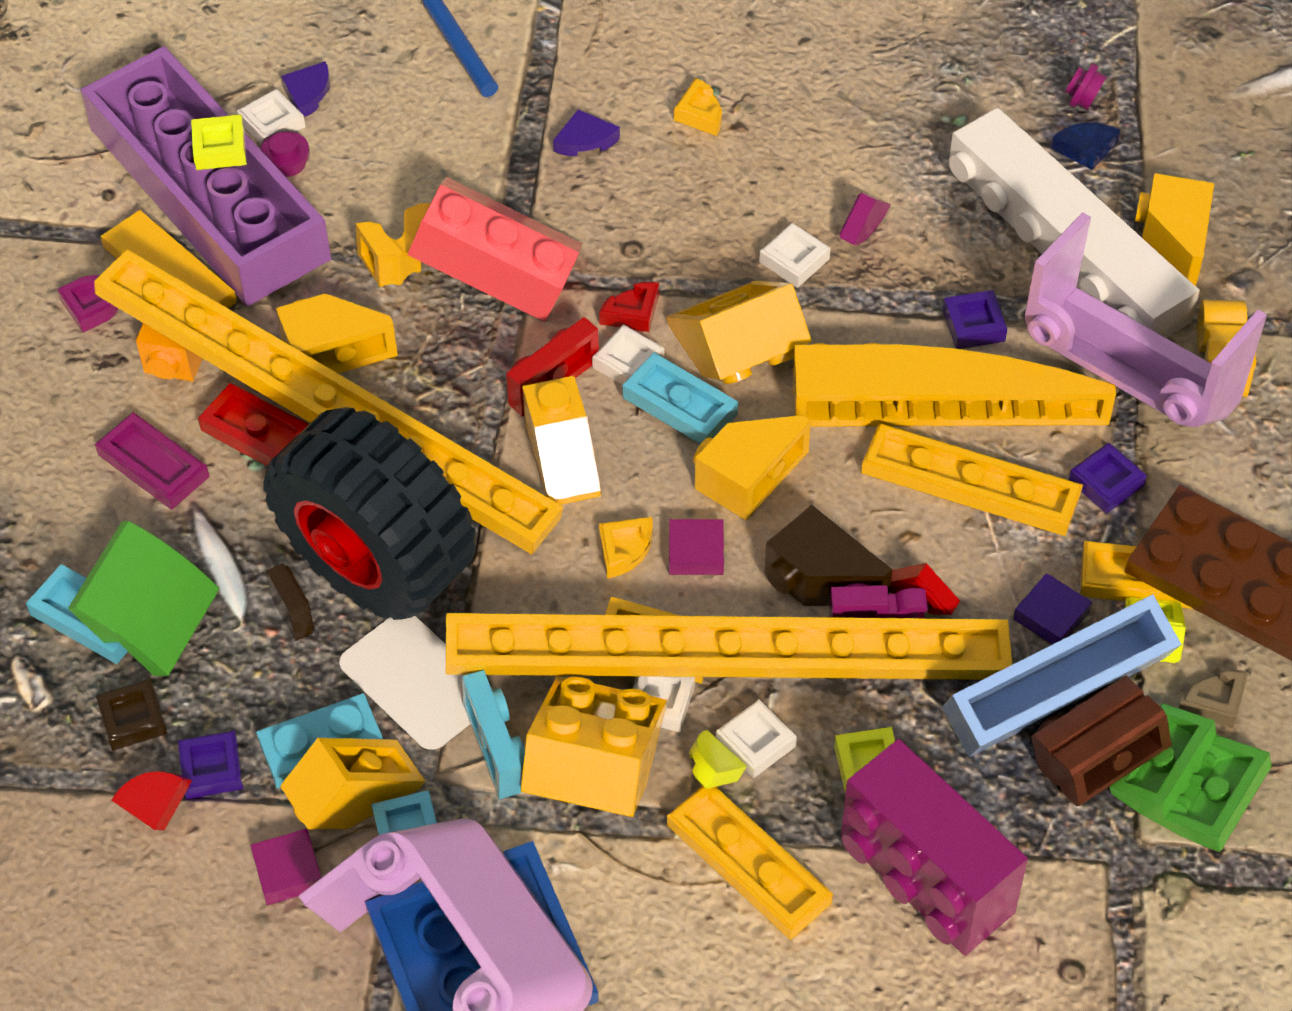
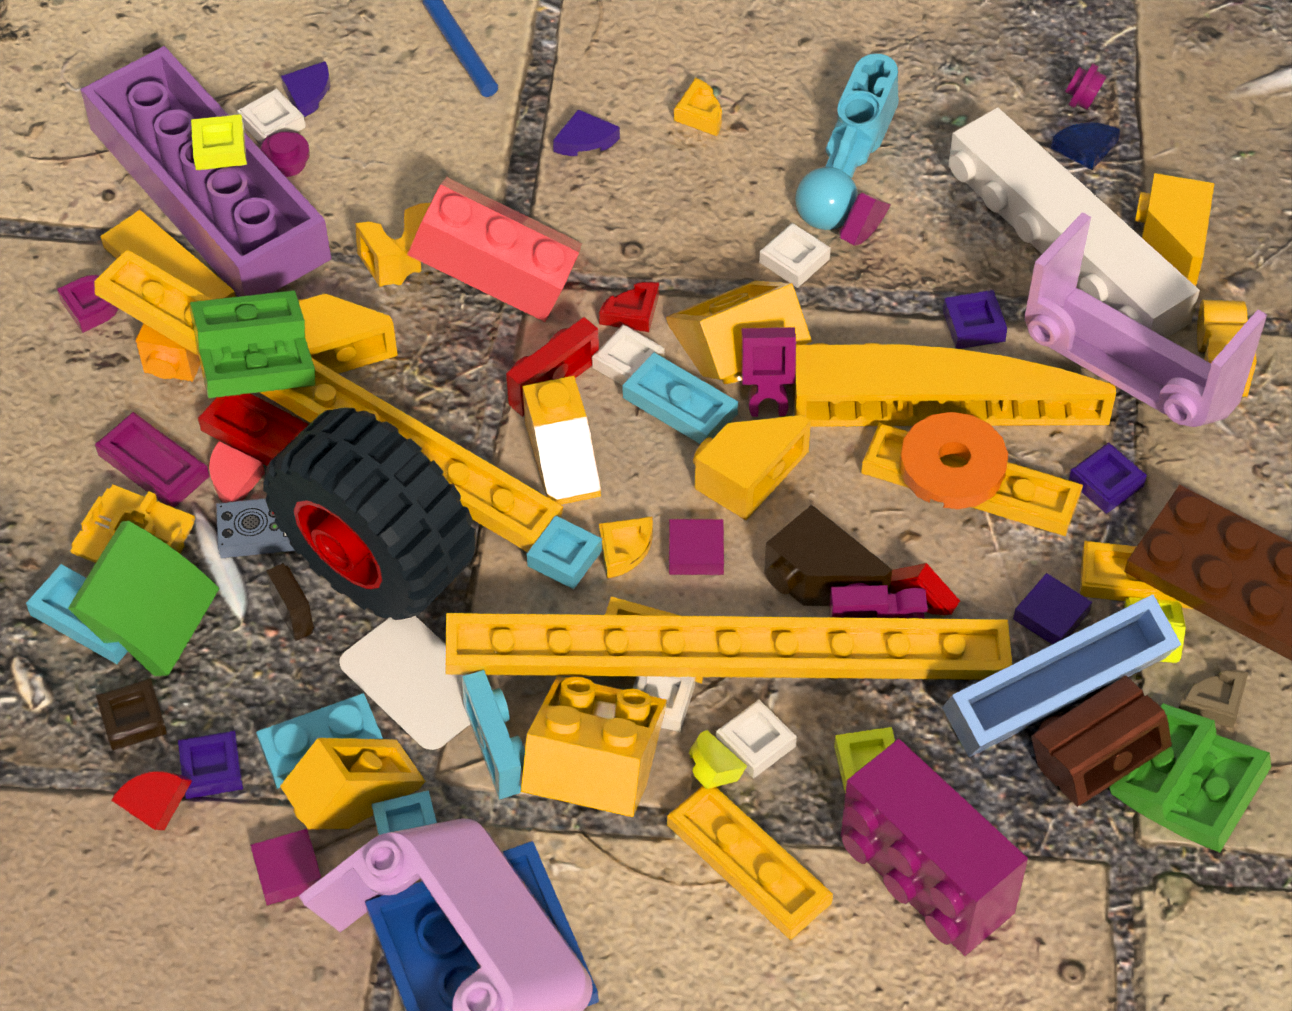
(121, 505): none -> yellow piece
(233, 473): none -> coral tile
(248, 529): none -> sand blue tile
(252, 344): none -> bright green slope
(564, 552): none -> medium azure plate
(768, 364): none -> magenta plate
(863, 119): none -> medium azure beam
(956, 435): none -> orange tile

